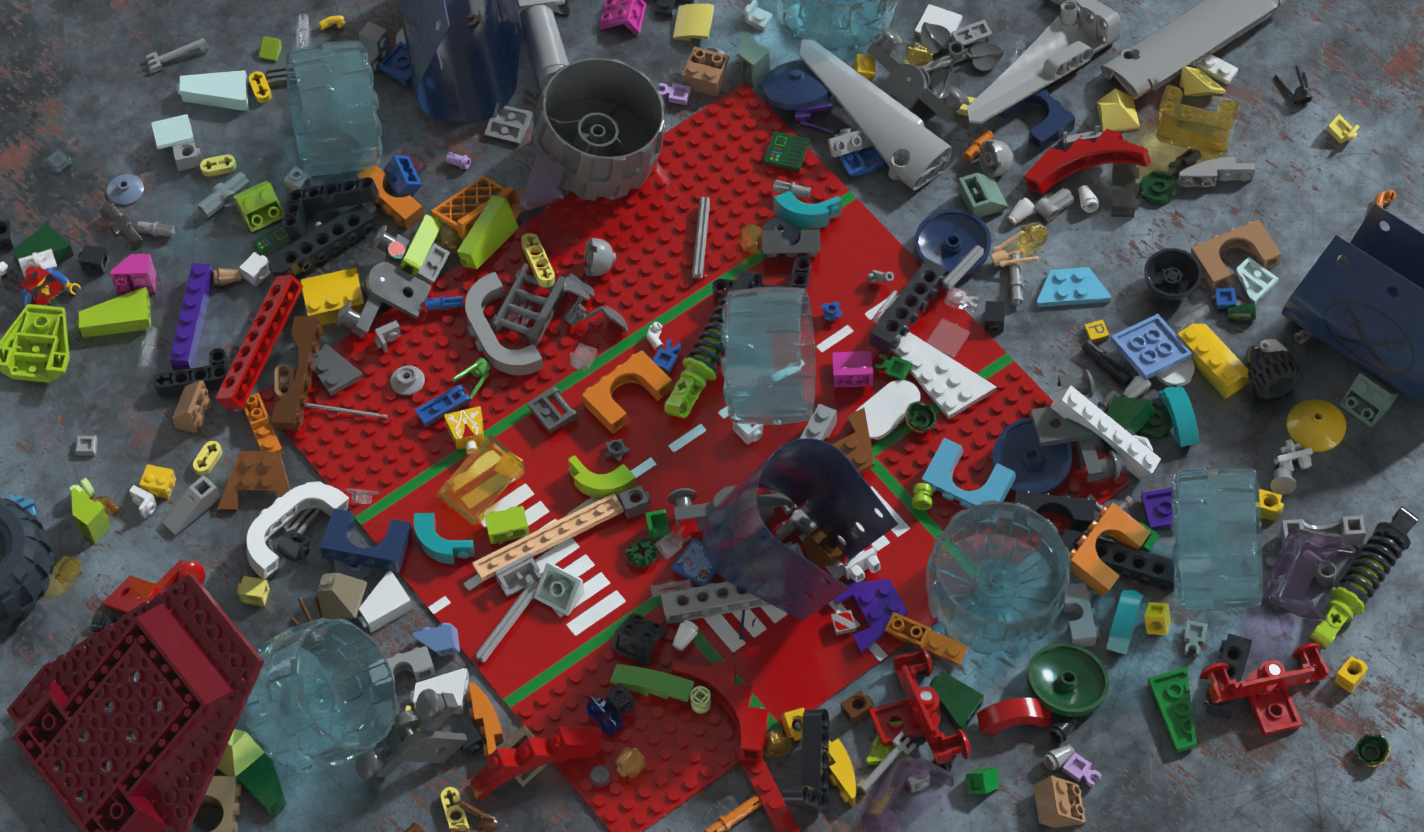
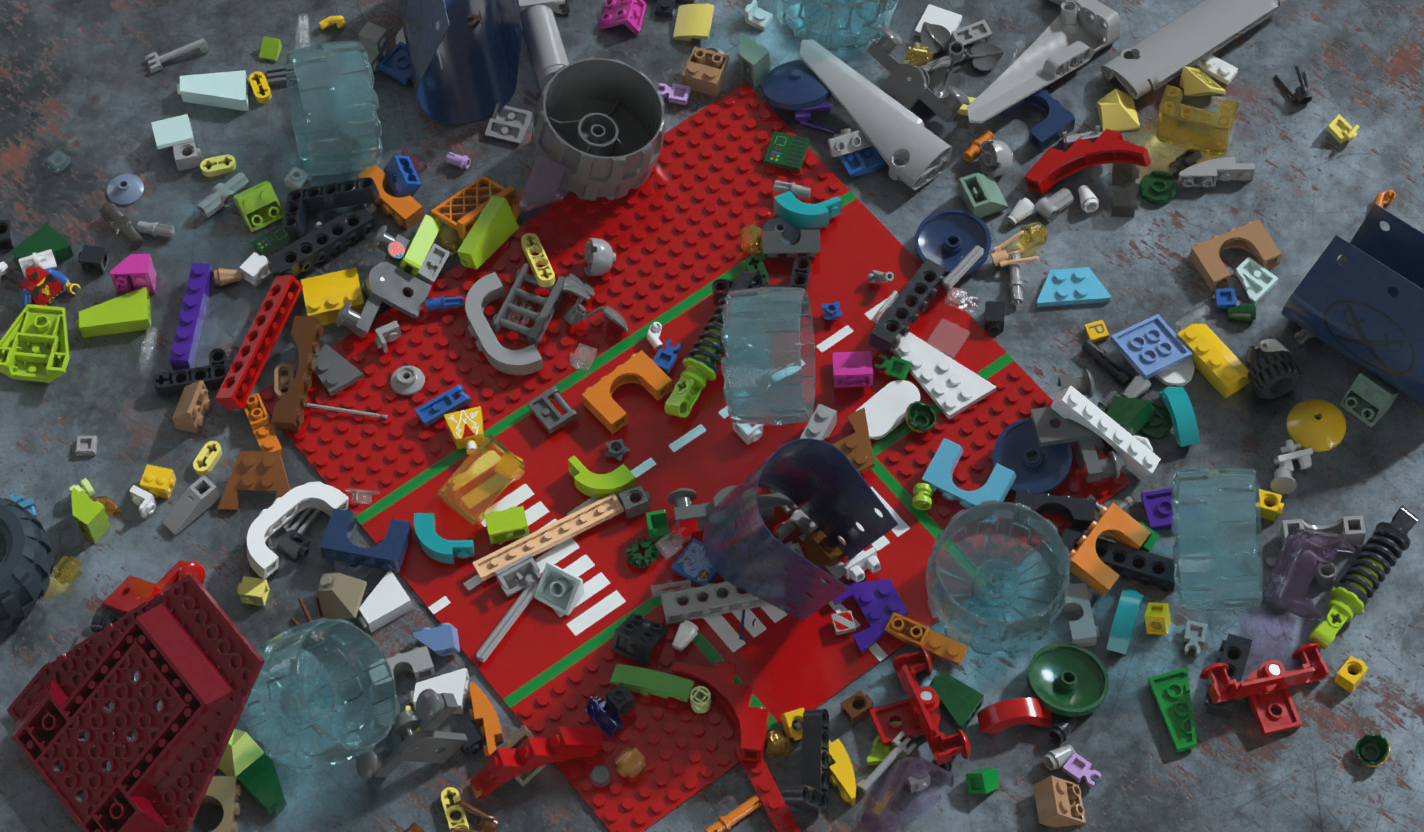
(479, 368): bright green plant -> none
(701, 234): light grey axle -> none
(760, 267): none -> dark green beam
(865, 66): yellow head -> none
(1172, 274): black piece -> none

